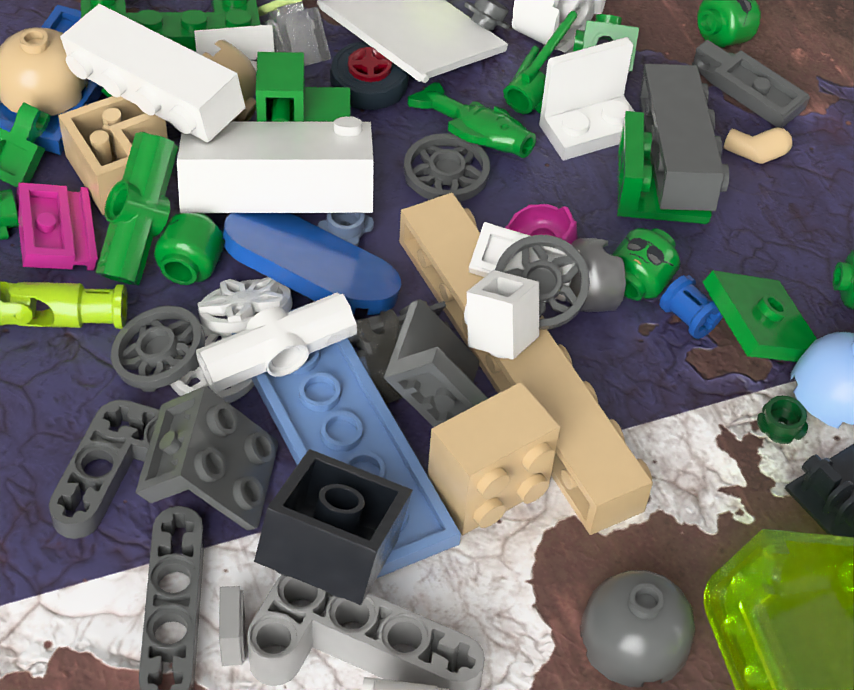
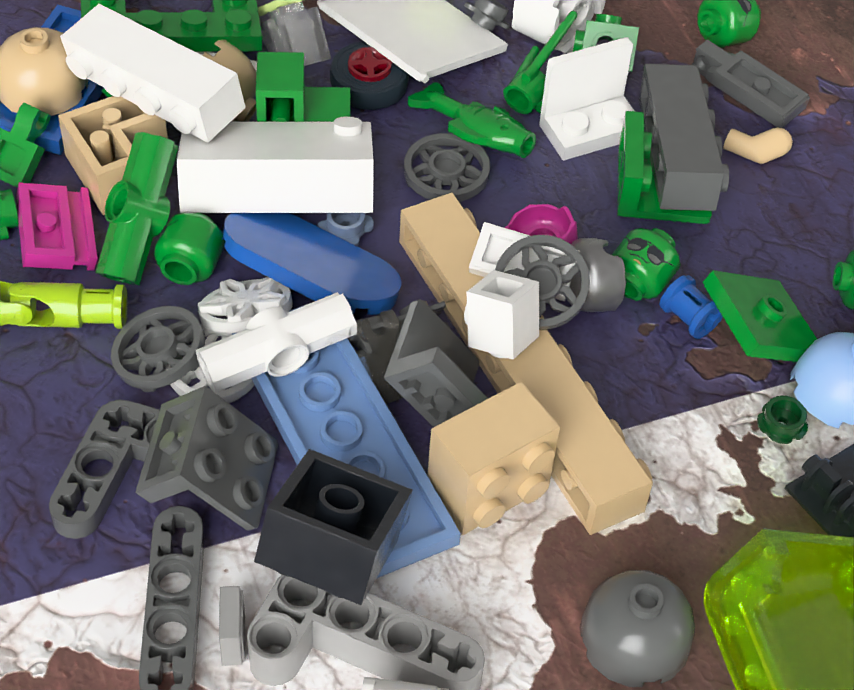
(246, 39): white sticker -> none

